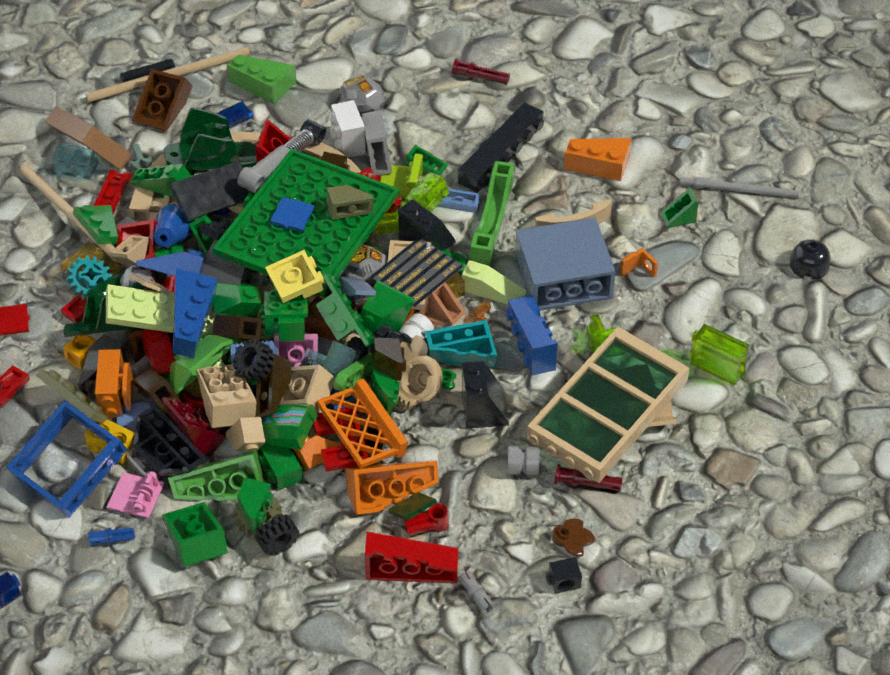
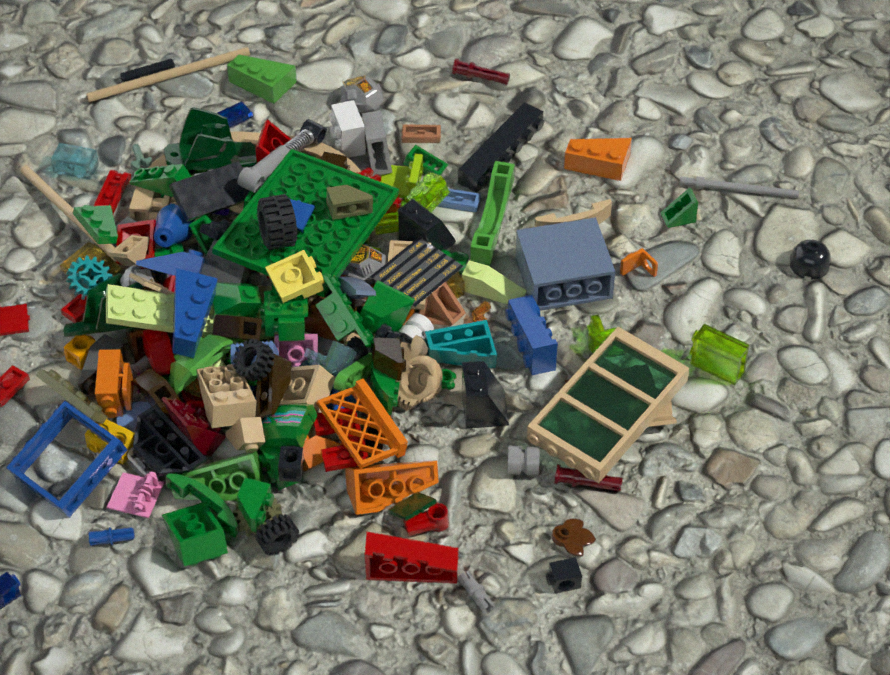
(89, 137): medium nougat beam -> none
(161, 100): reddish brown slope -> none
(184, 485): none -> green slope
(277, 222): none -> black tyre
(291, 463): none -> black brick
(421, 133): none -> nougat tile

